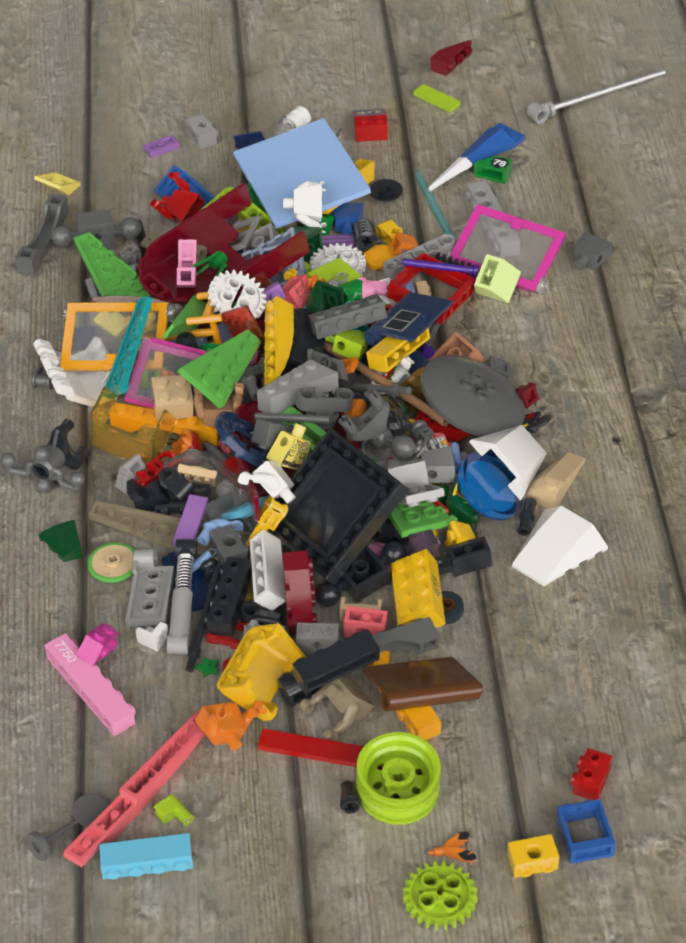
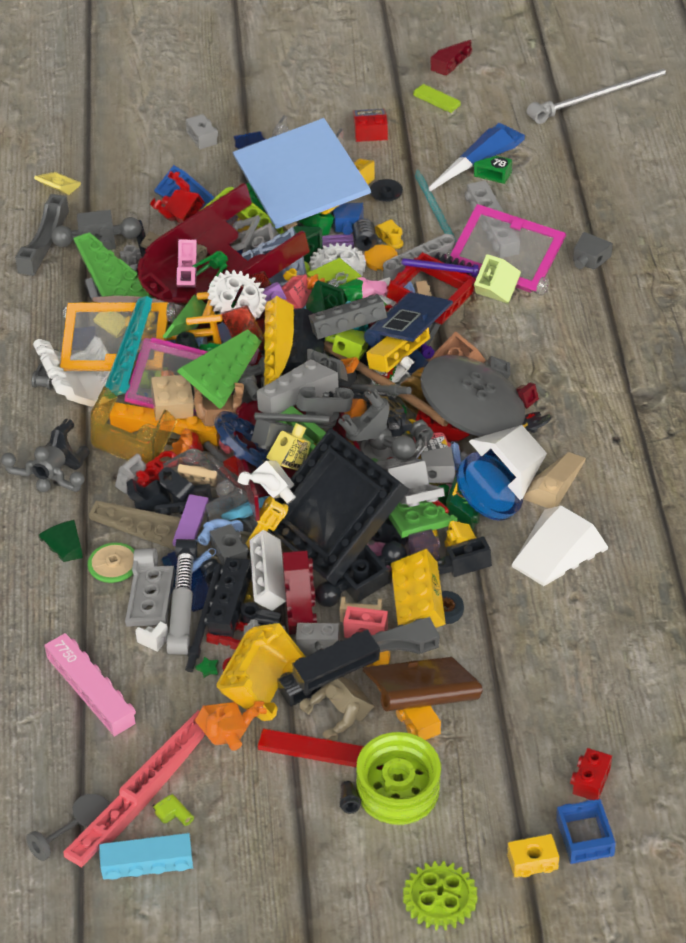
(98, 644): dark pink brick -> none
(161, 146): medium lavender tile -> none
(298, 117): white wheel -> none
(307, 203): white torso -> none
(402, 243): orange brick -> none
(453, 850): orange piece -> none
(527, 516): black pin -> none

